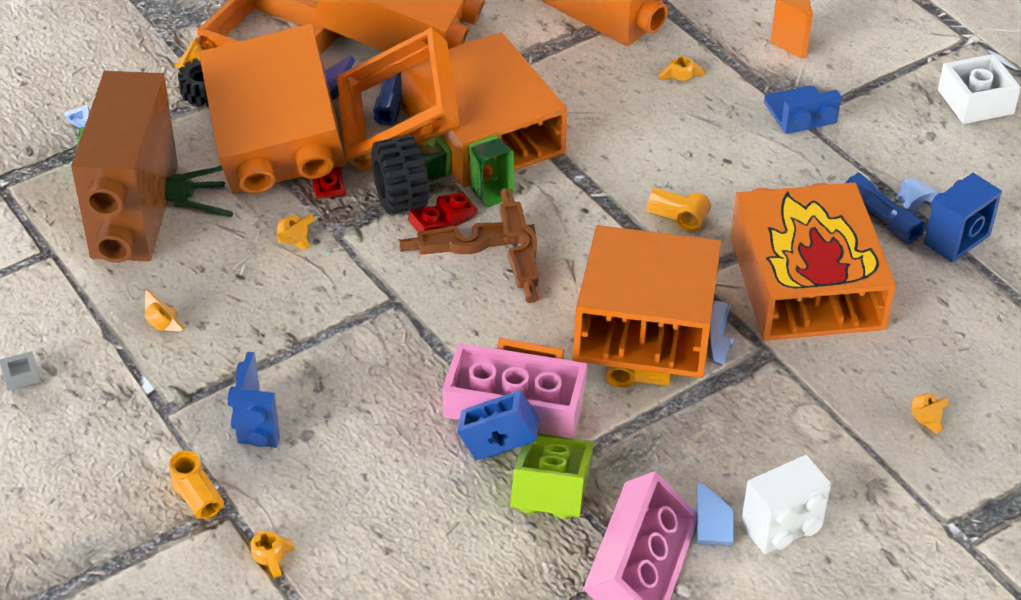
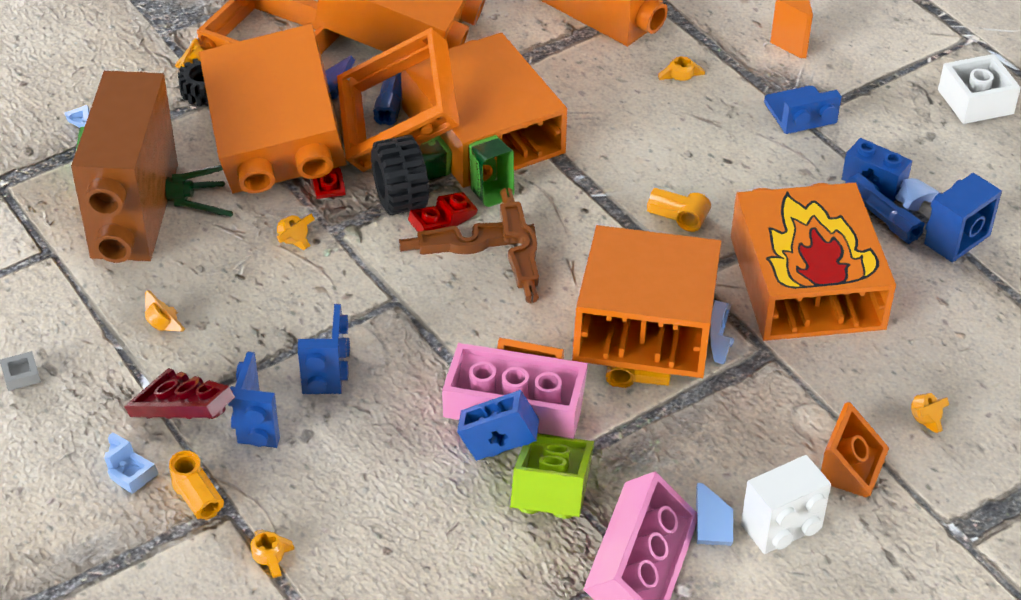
(126, 466): none -> light blue slope
(180, 397): none -> dark red wing
(323, 359): none -> blue bracket
(853, 454): none -> orange slope
(878, 165): none -> blue brick

